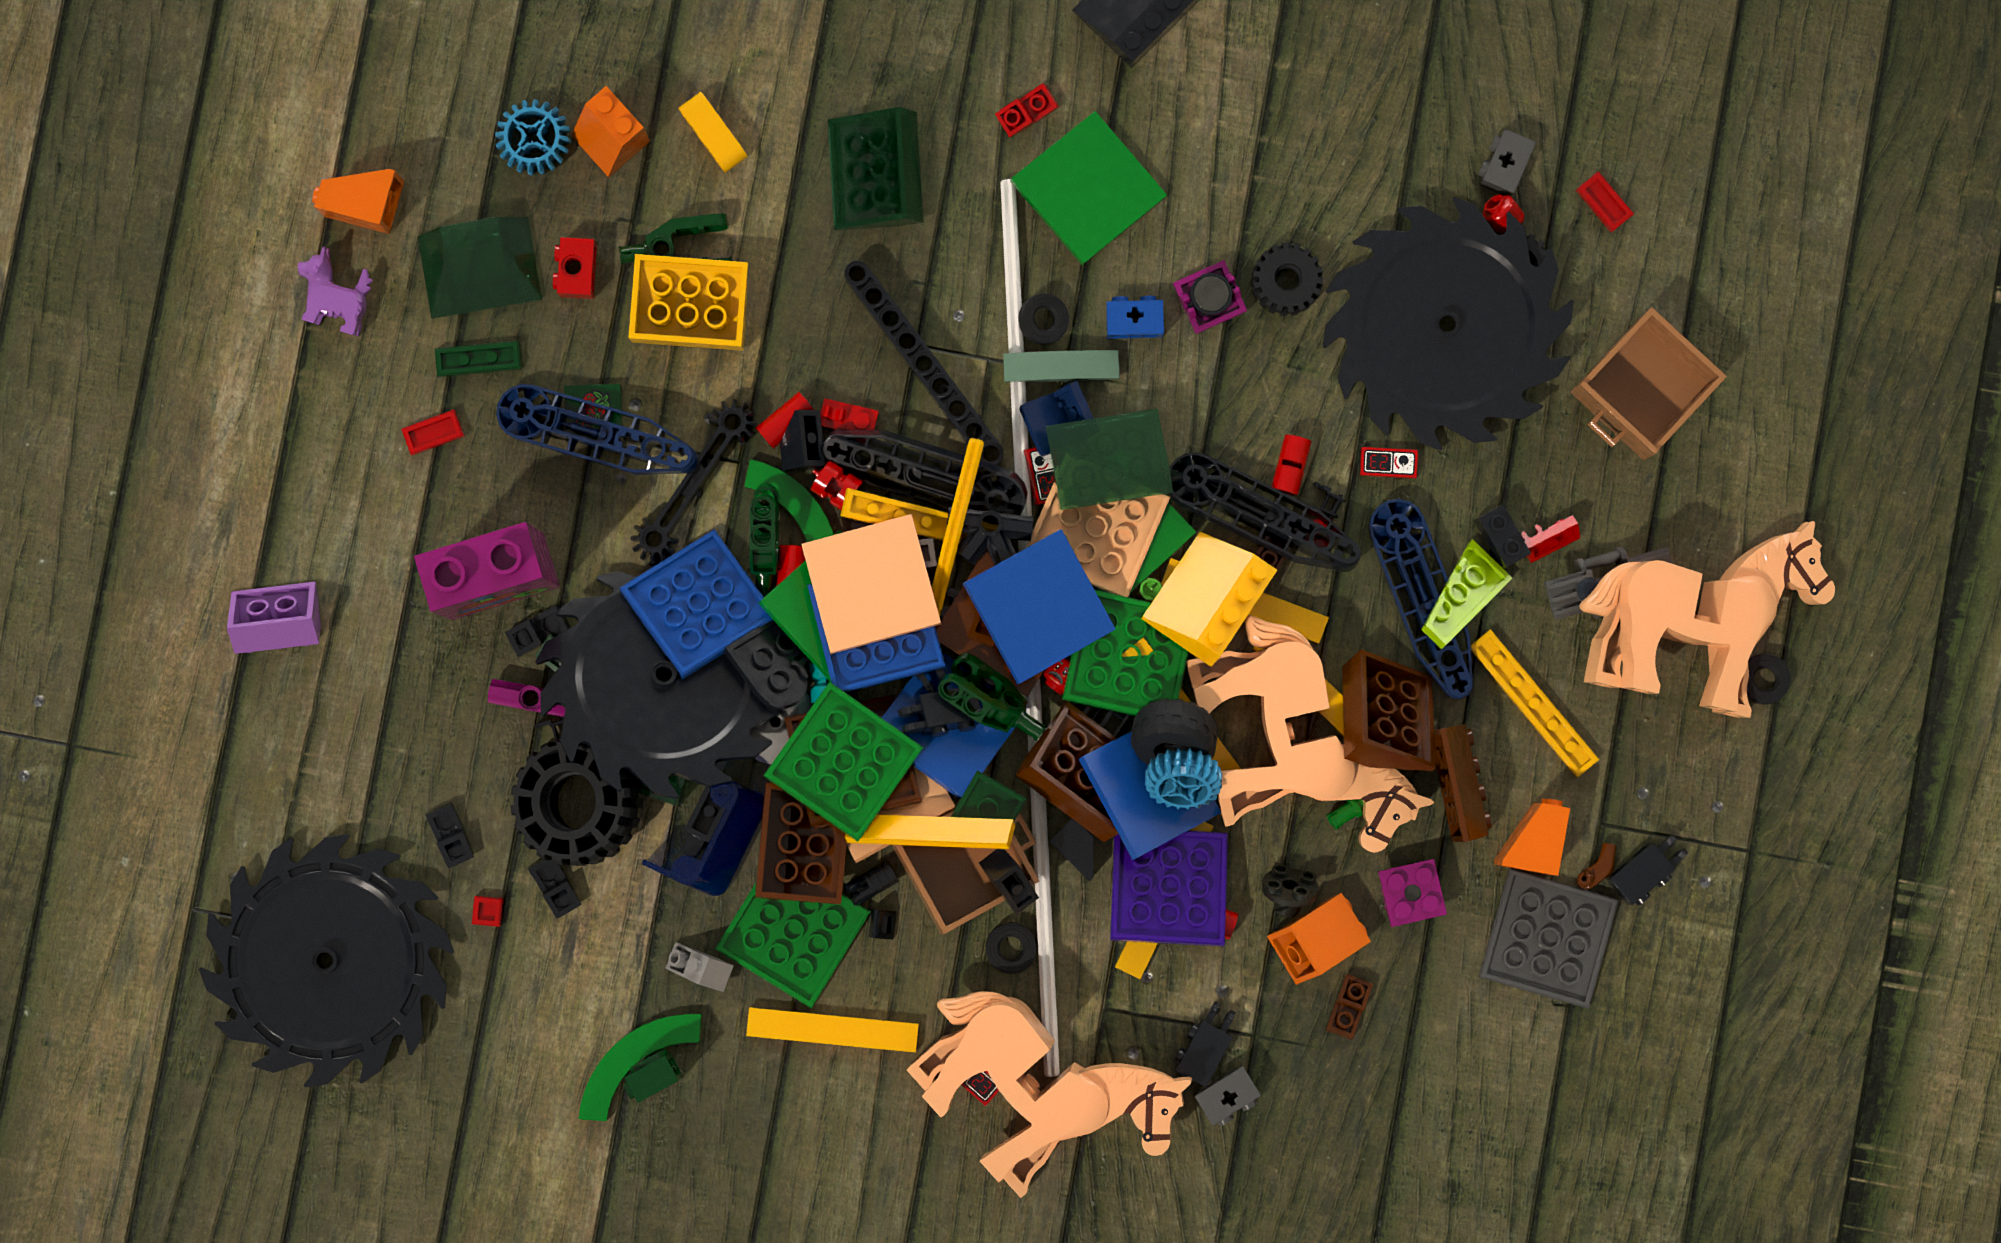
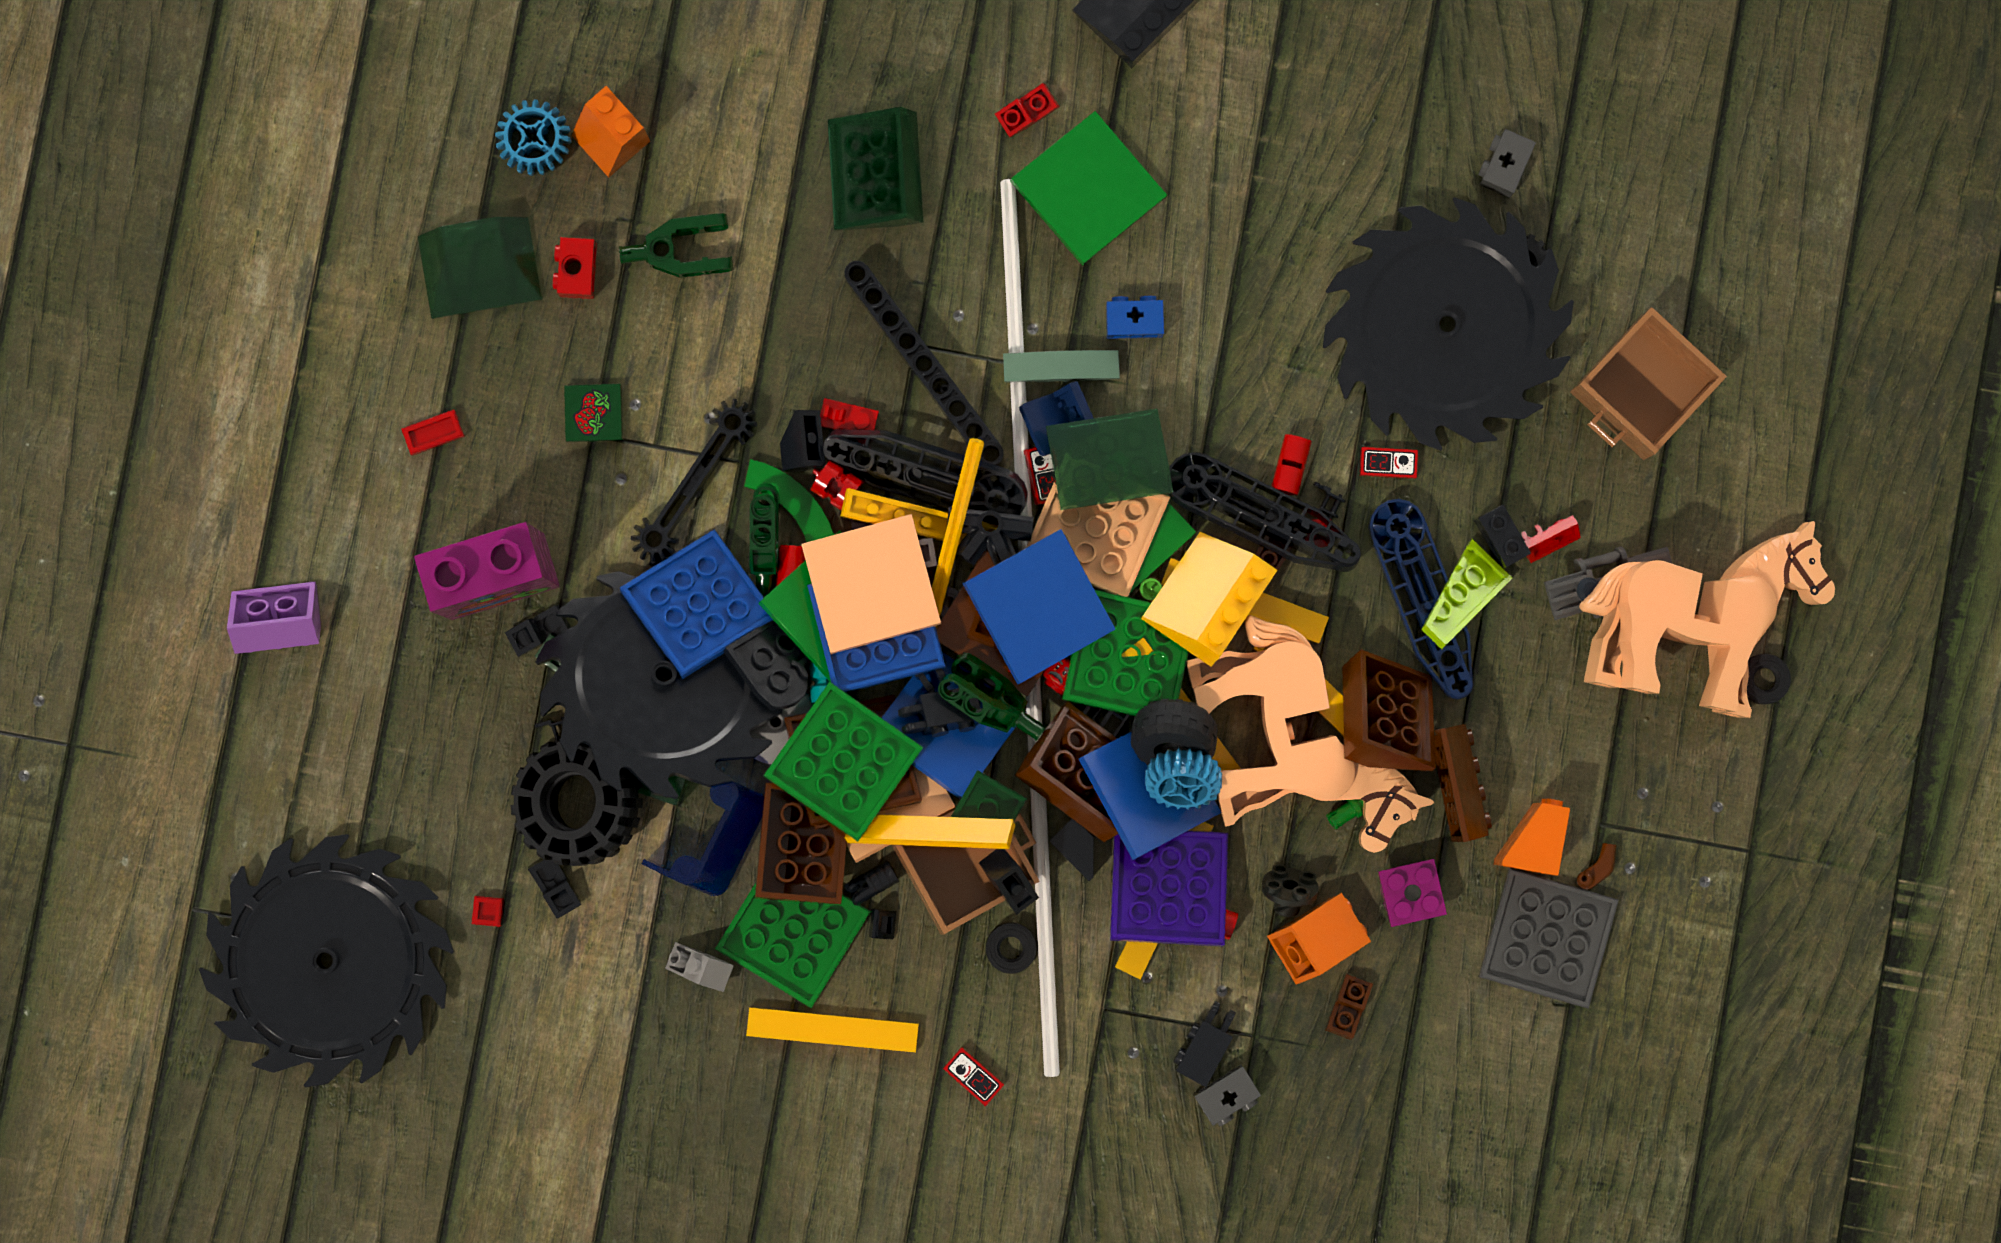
(330, 299): medium lavender animal -> none
(361, 199): orange slope -> none
(450, 835): black slope -> none
(478, 359): dark green tile -> none
(514, 695): magenta piece -> none
(609, 438): dark blue beam -> none
(627, 1053): green tile -> none
(652, 1076): dark green brick -> none
(689, 302): yellow slope -> none
(702, 824): black hinge -> none
(712, 132): yellow beam -> none
(776, 424): red pin -> none
(1008, 1041): light nougat animal -> none
(1028, 325): black tyre -> none
(1210, 297): piece -> none
(1274, 296): black tyre -> none
(1496, 209): red head -> none
(1533, 703): yellow tile -> none
(1604, 202): red tile -> none
(1645, 871): black hinge -> none

